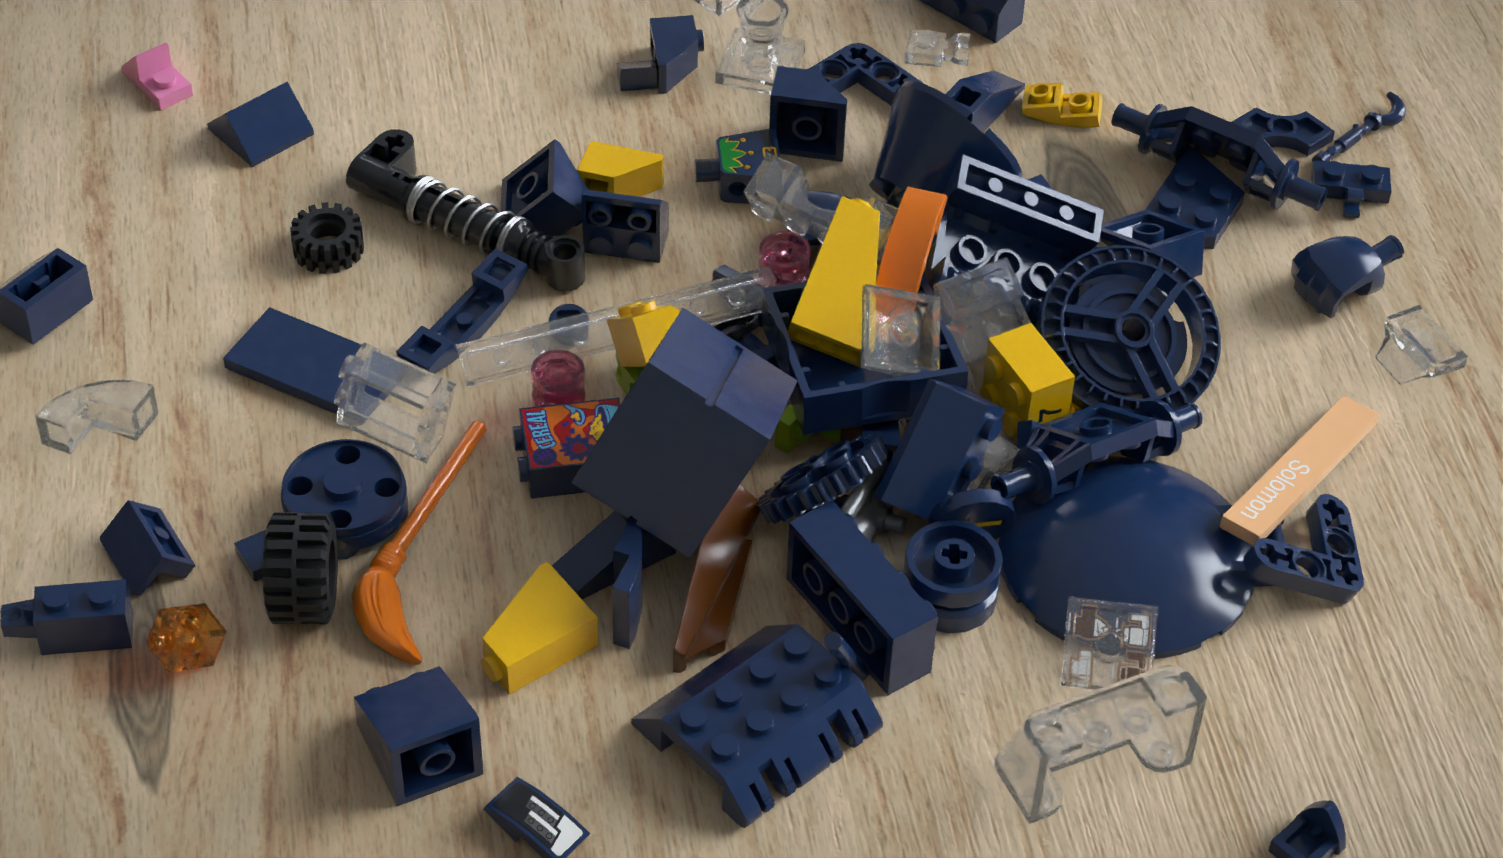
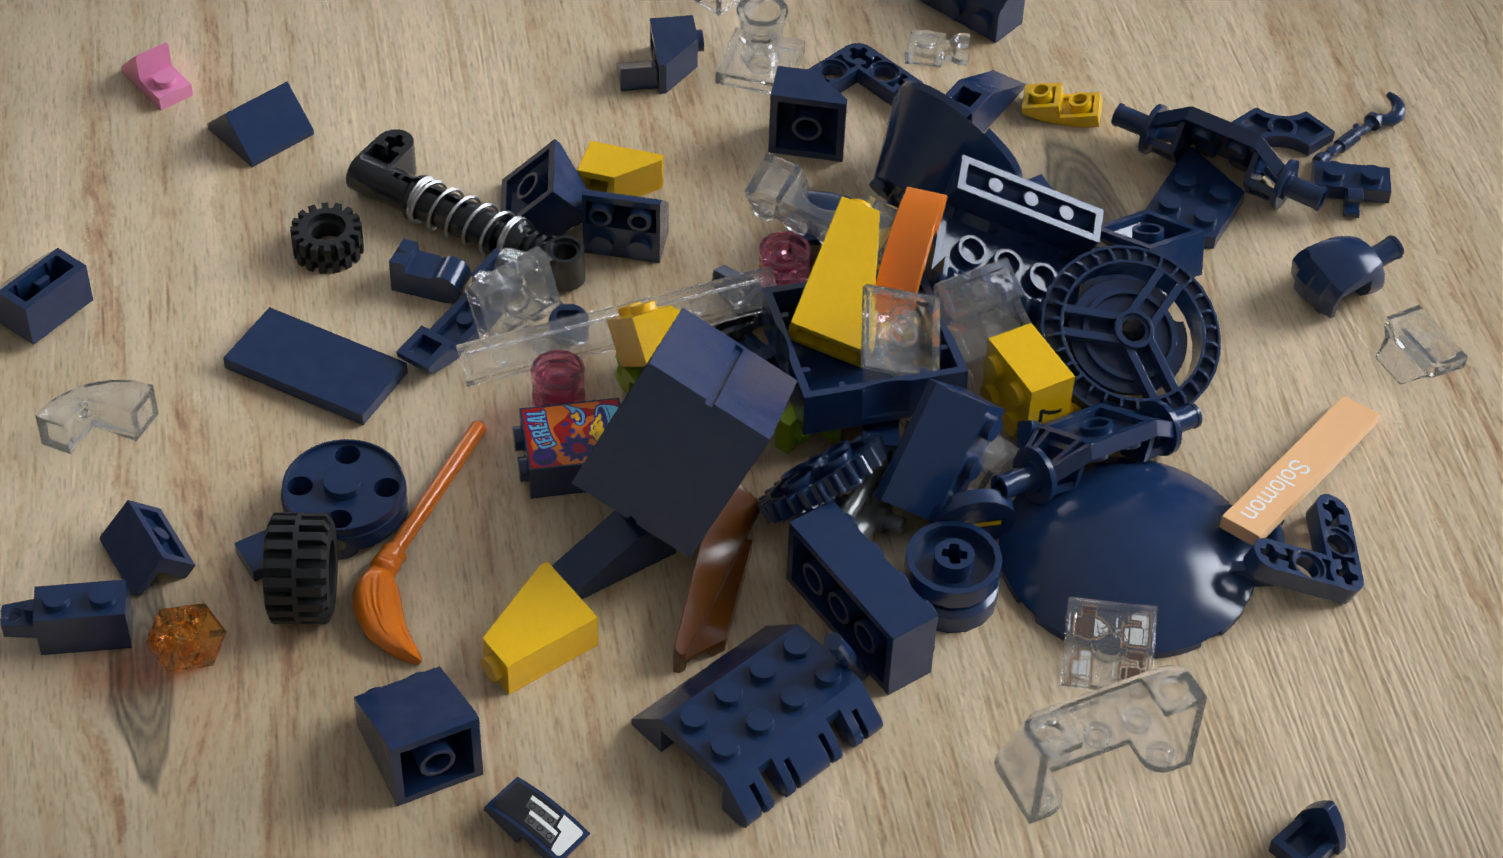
(384, 421): clear window -> none
(427, 274): none -> dark blue leg
(514, 293): none -> clear slope
(627, 587): dark blue slope -> none
(736, 162): dark blue torso -> none

